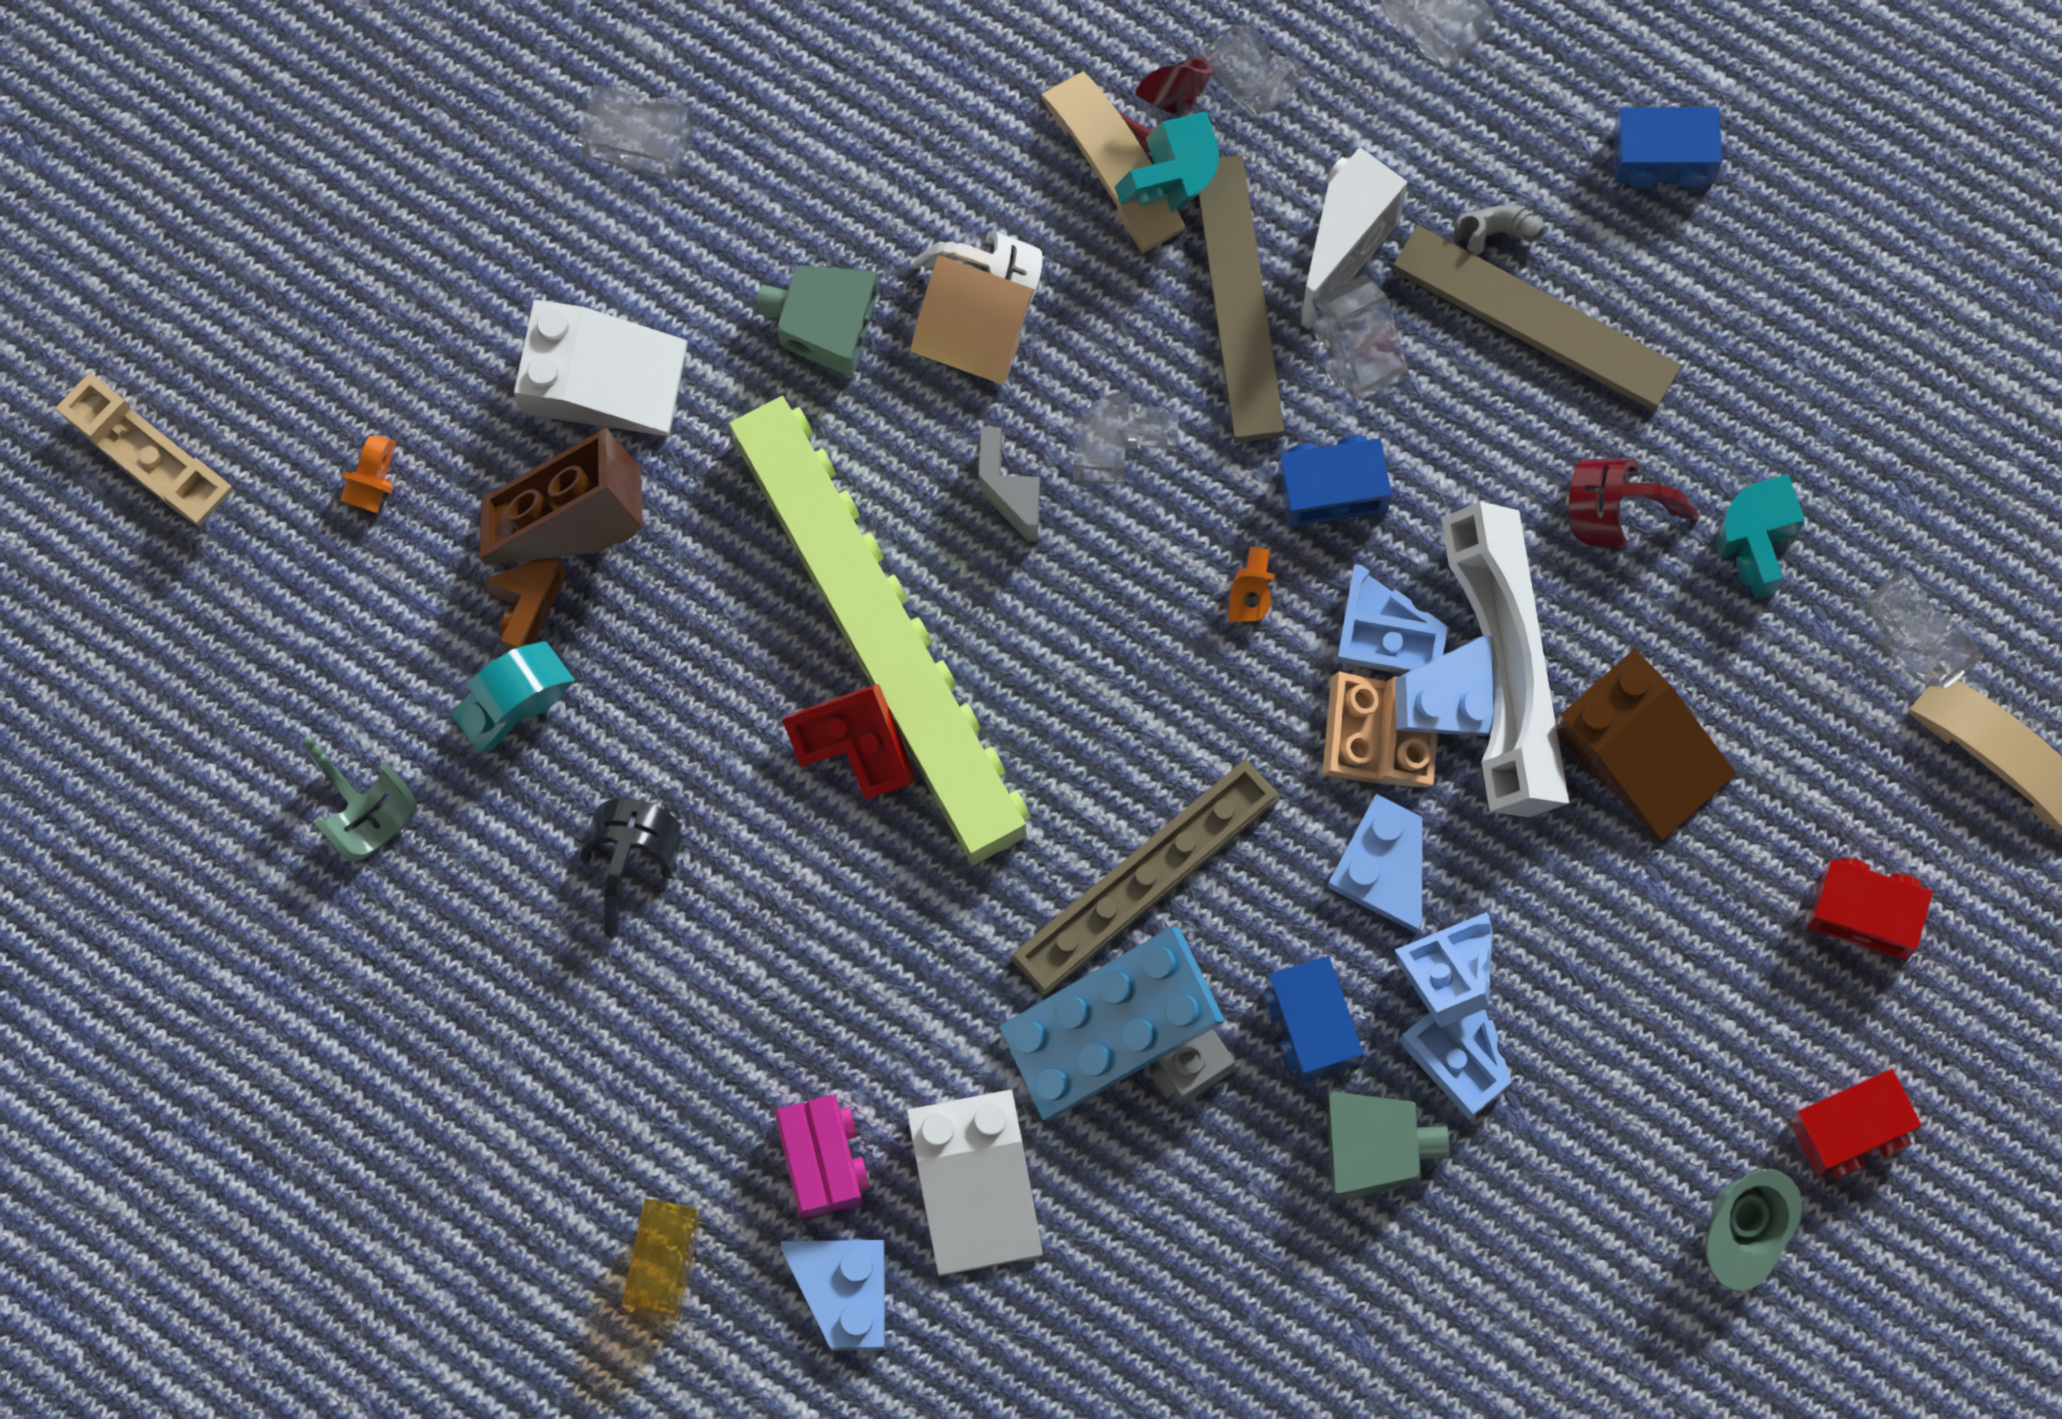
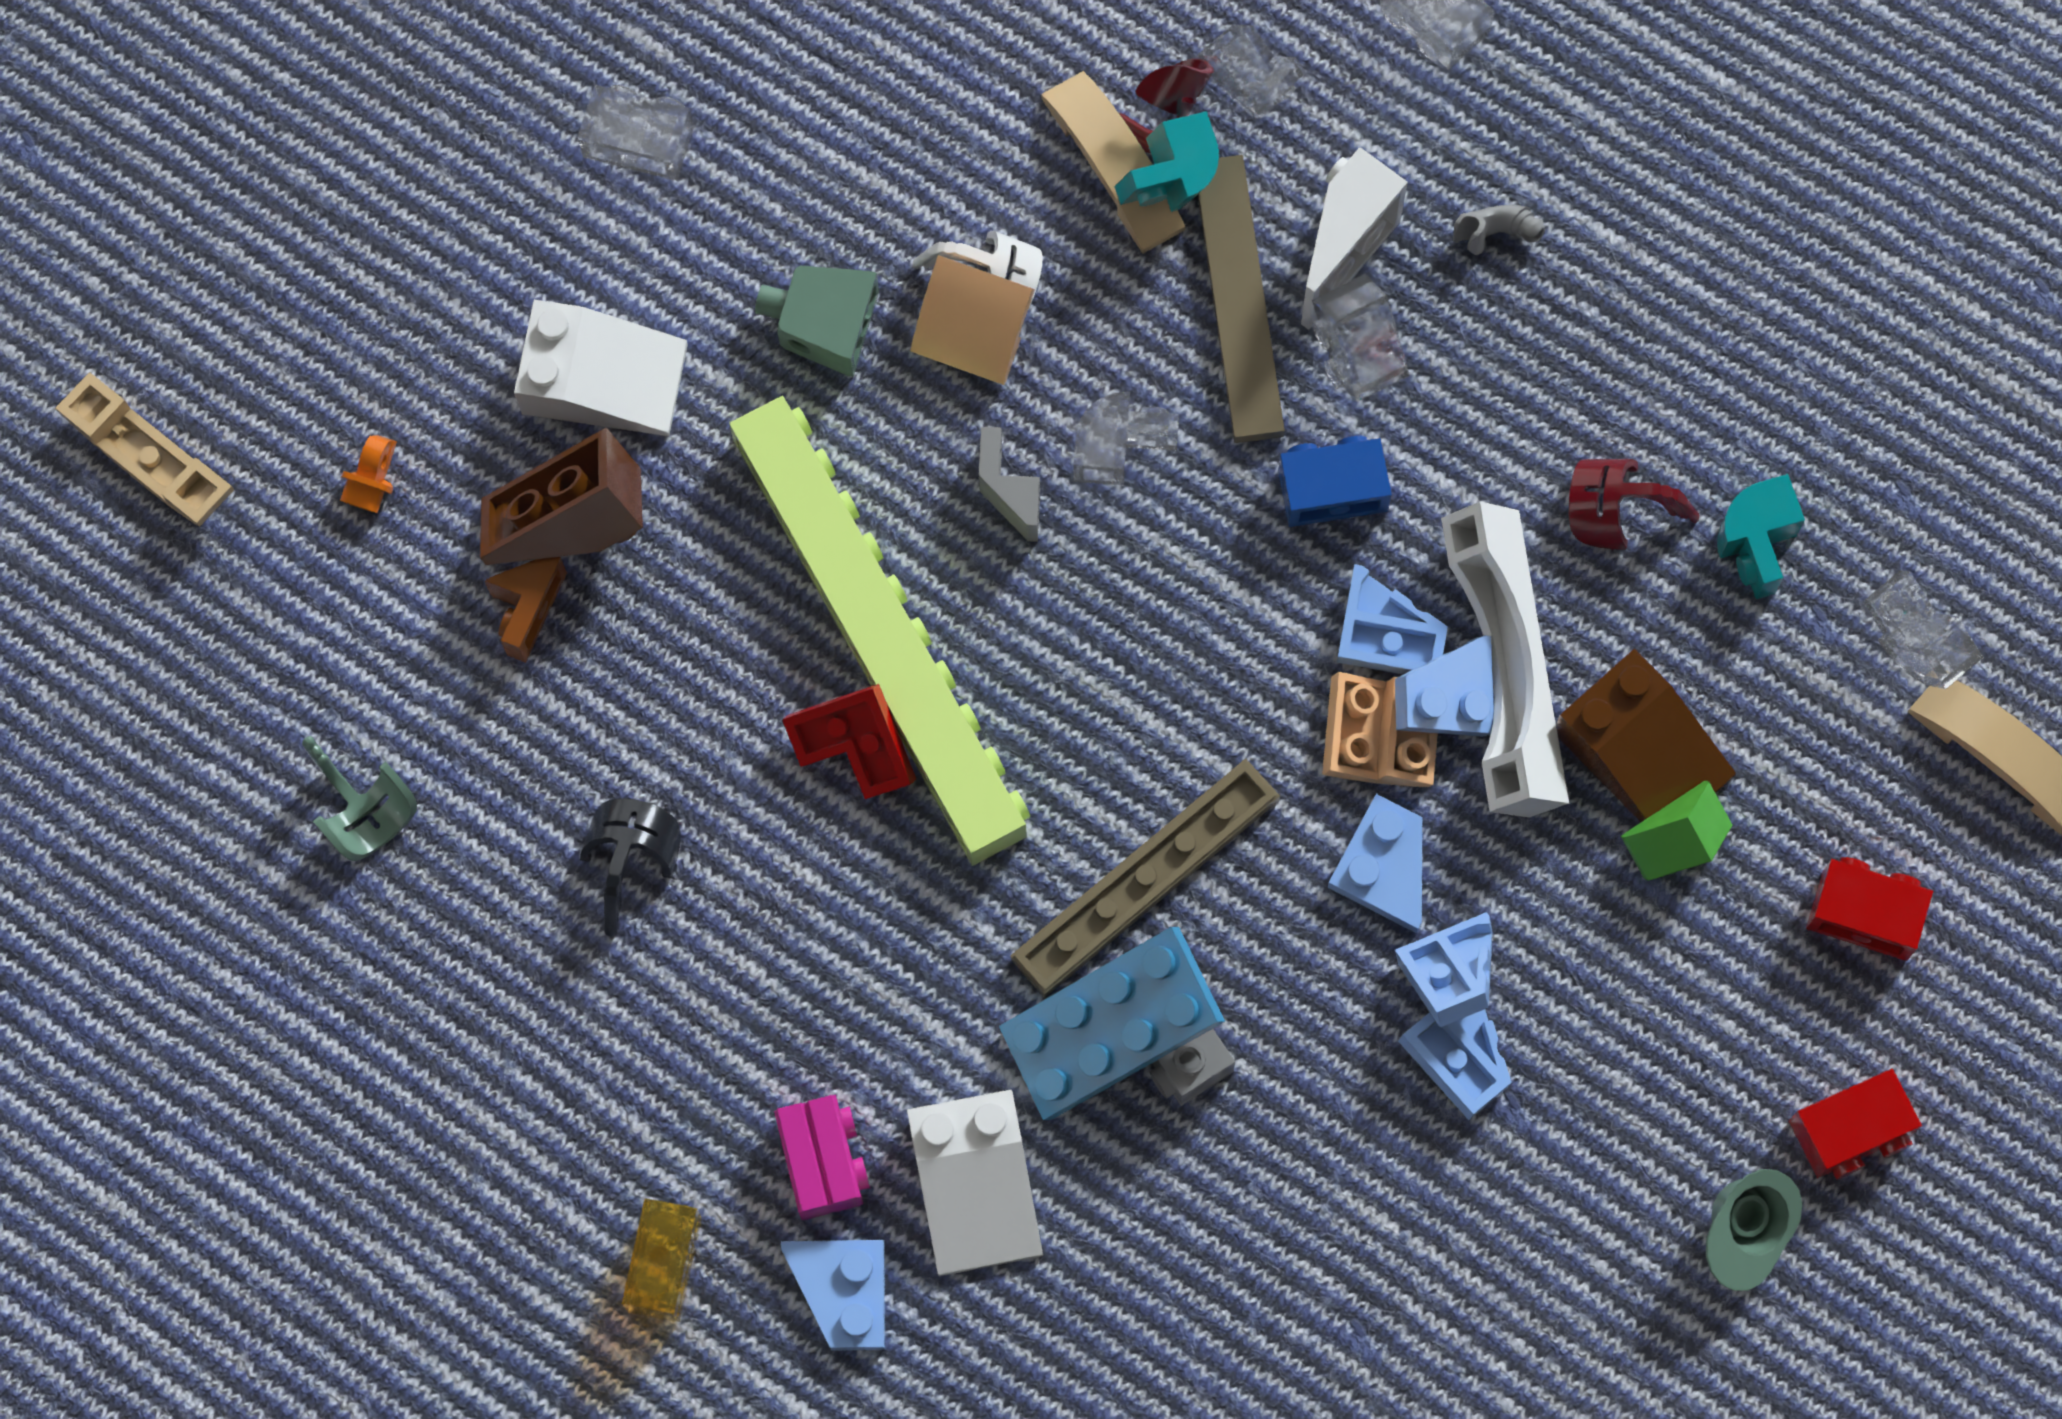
(510, 689): teal brick -> none
(1249, 580): orange piece -> none
(1312, 1019): blue brick -> none
(1377, 1144): sand green torso -> none
(1536, 318): dark tan tile -> none
(1667, 146): blue brick -> none
(1679, 834): none -> bright green slope

